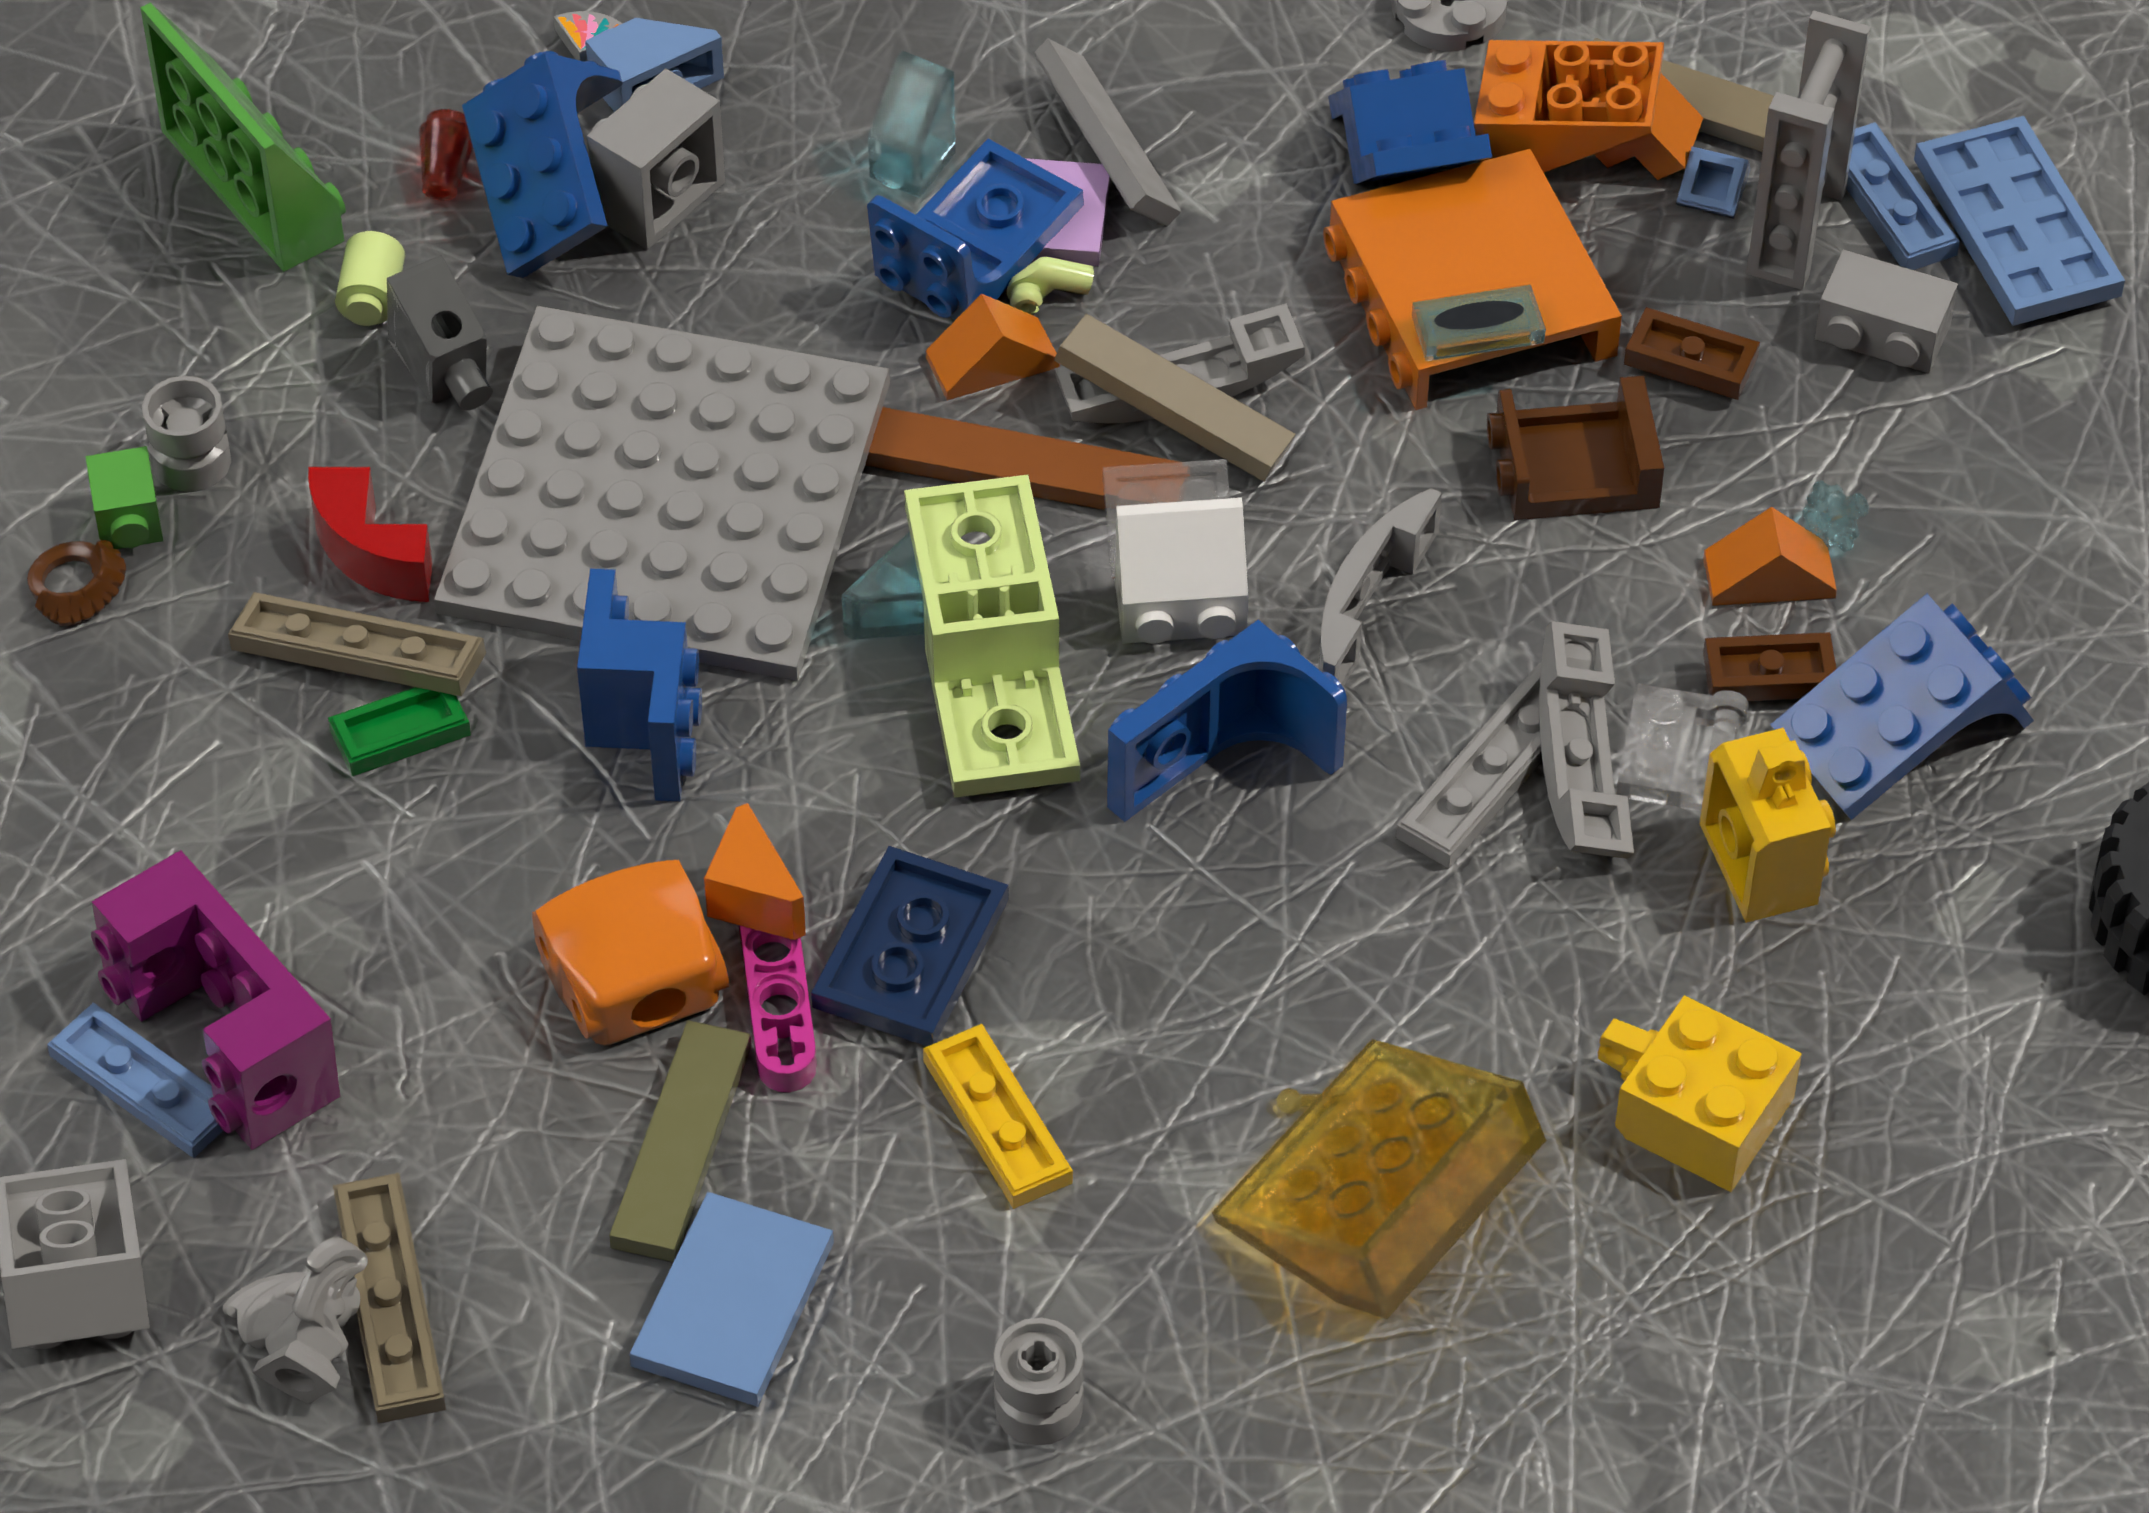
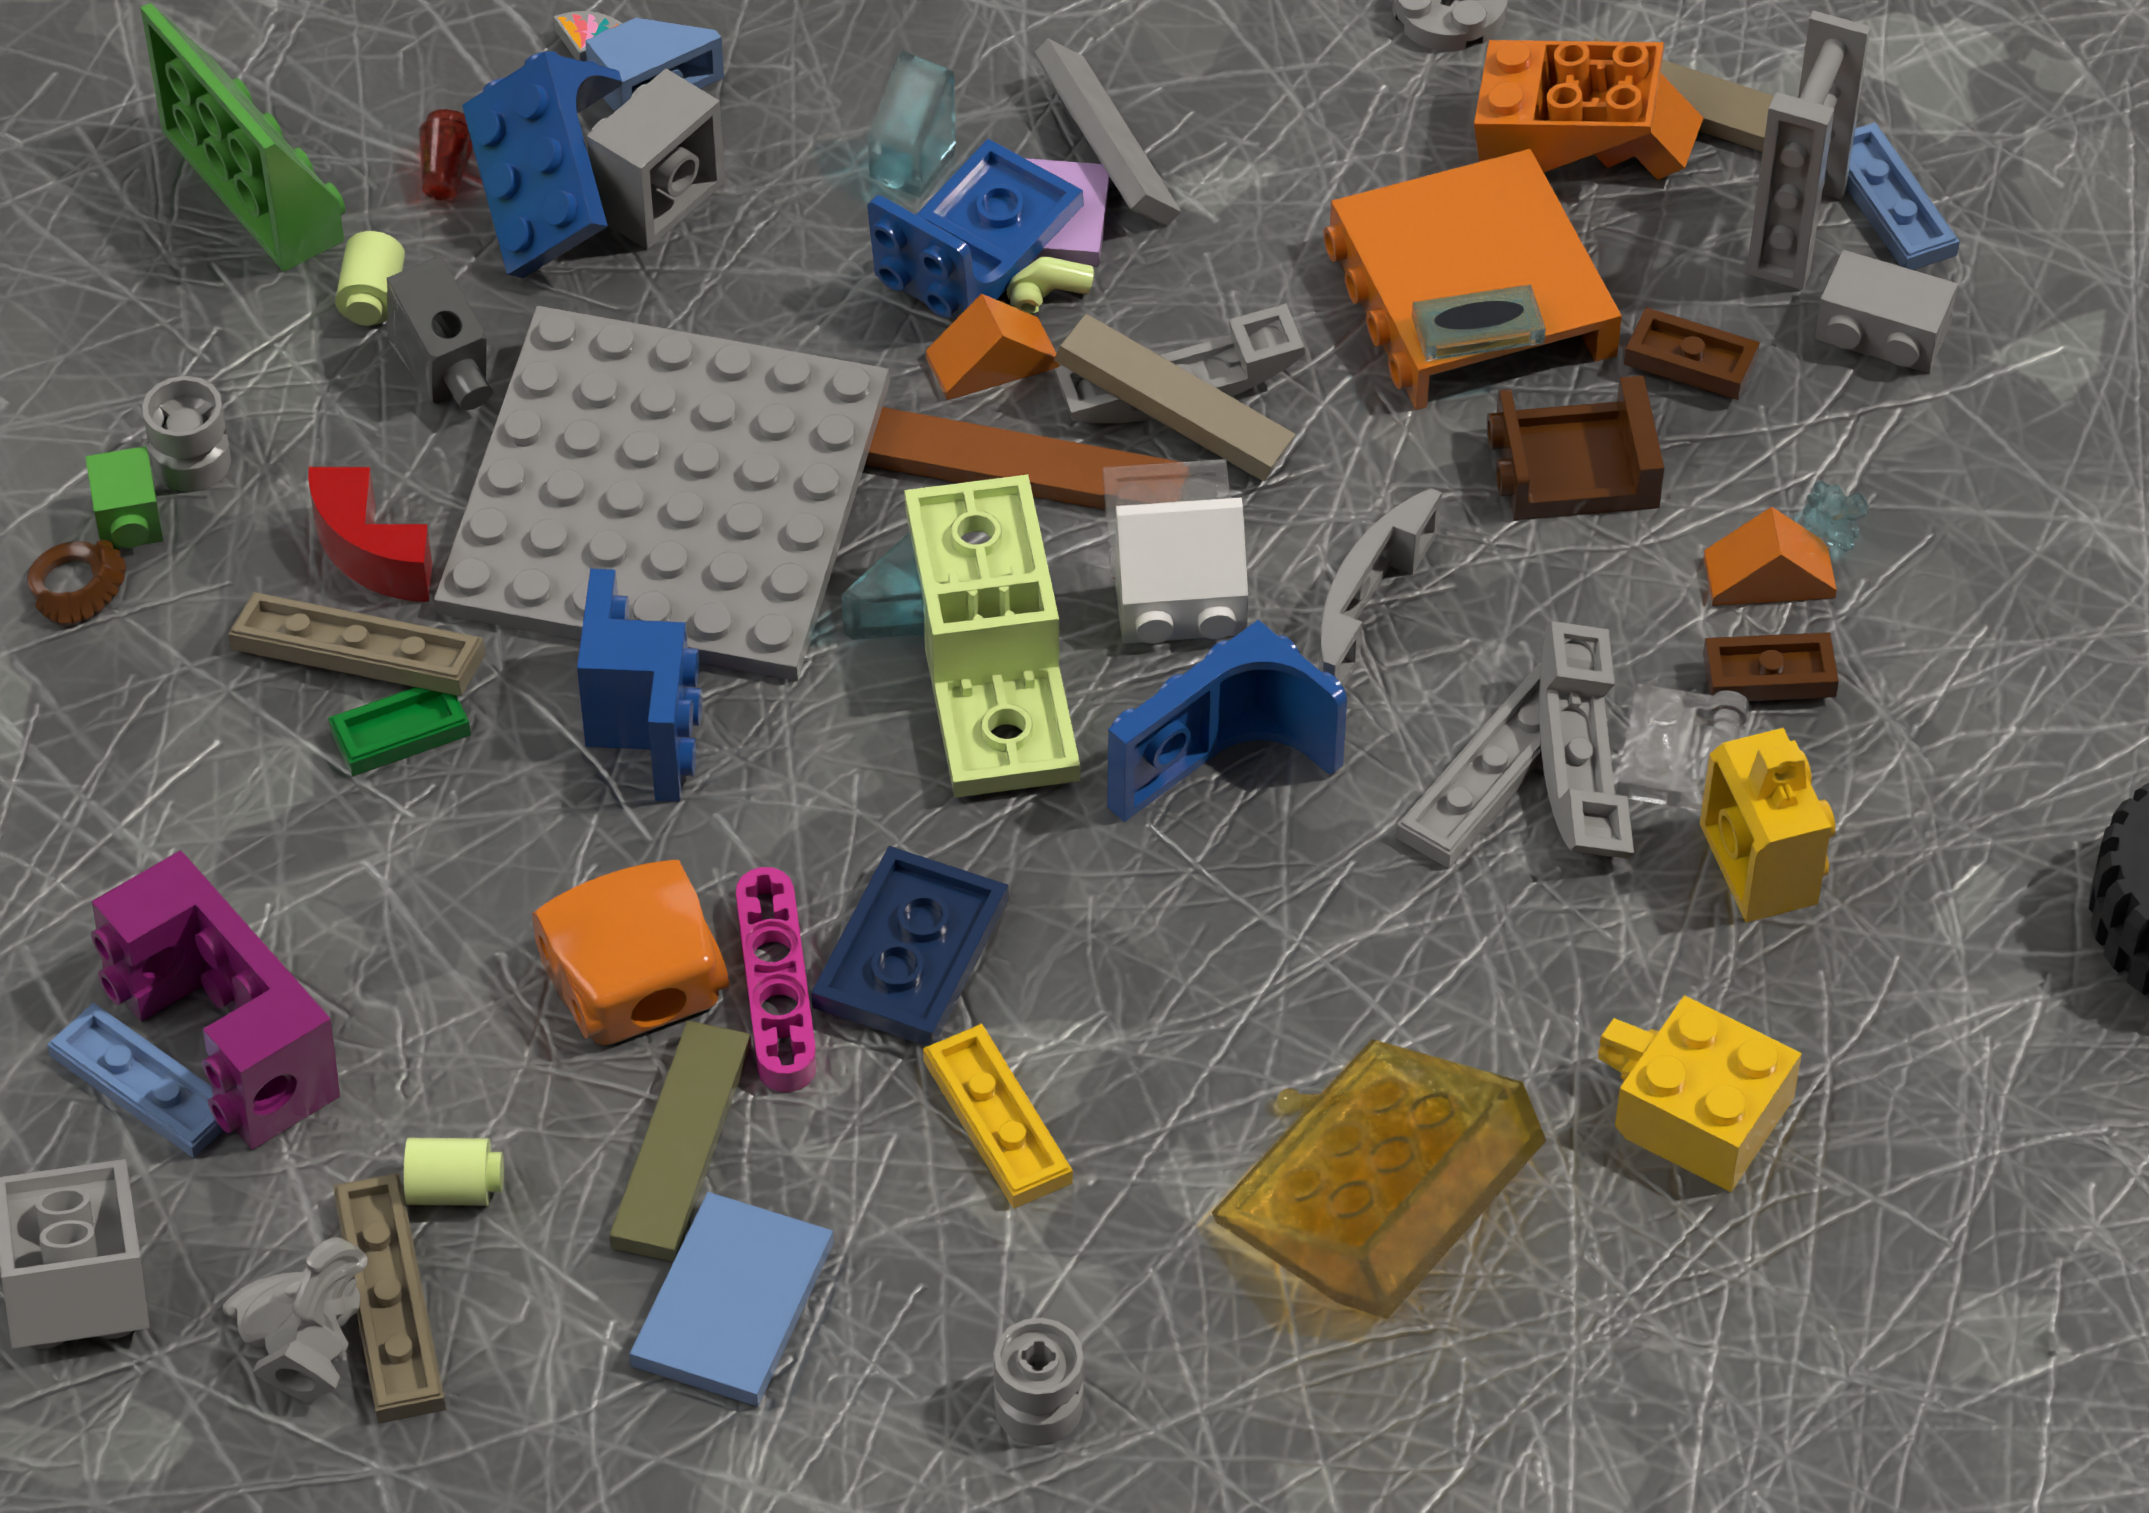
(451, 1171): none -> yellowish green brick
(751, 883): orange slope -> none
(1408, 122): blue bracket -> none
(1713, 182): medium blue slope -> none
(1900, 703): bracket -> none
(2018, 220): medium blue plate -> none

